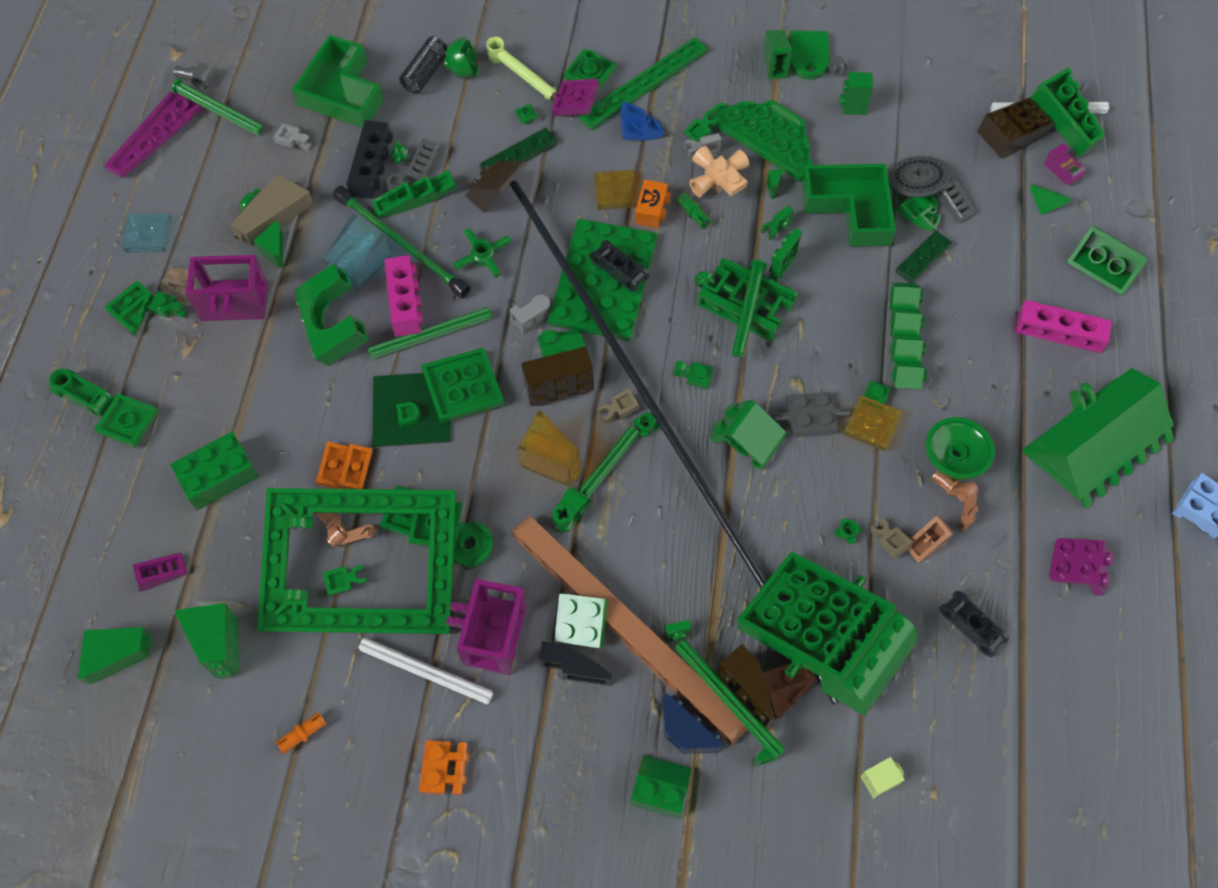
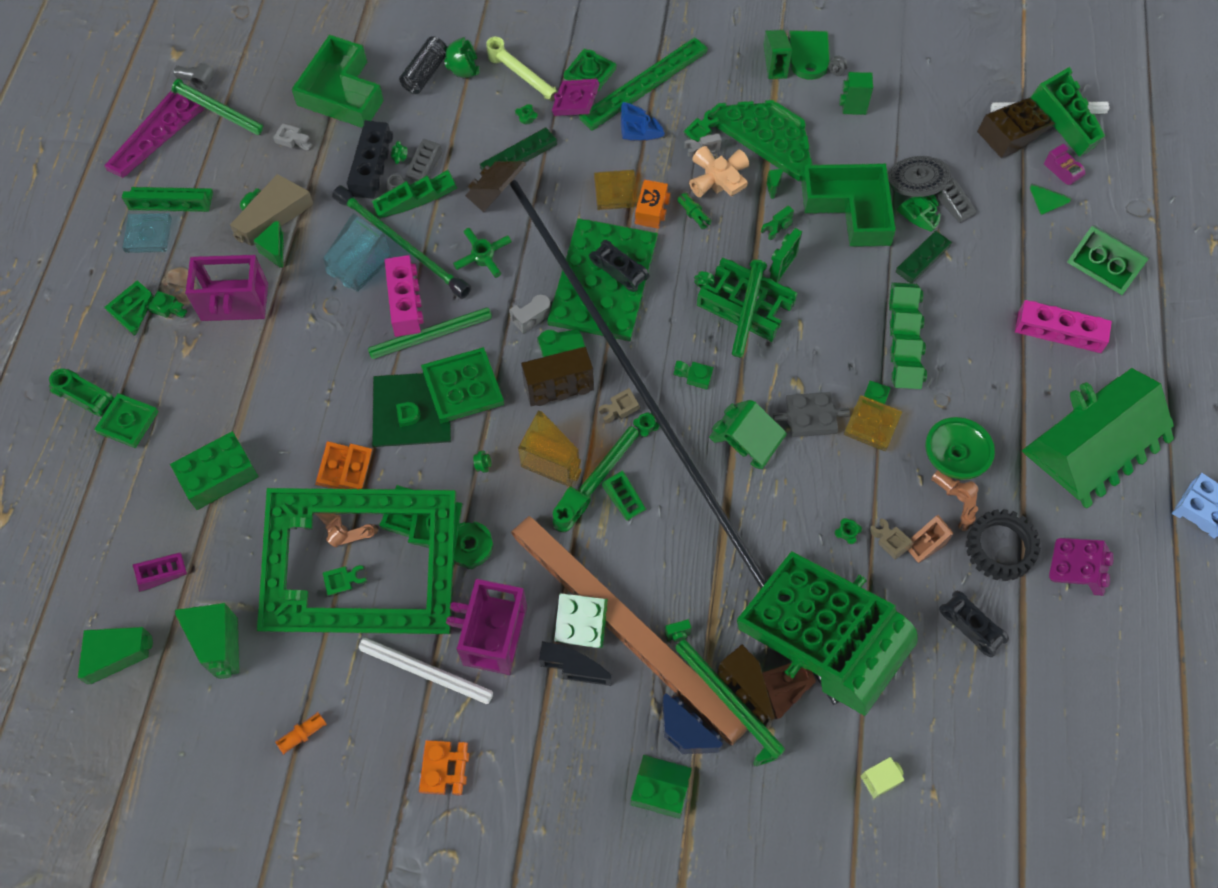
(168, 199): none -> green fence
(313, 300): green arch -> none
(482, 461): none -> green plate
(612, 493): none -> green slope
(1017, 525): none -> black tyre

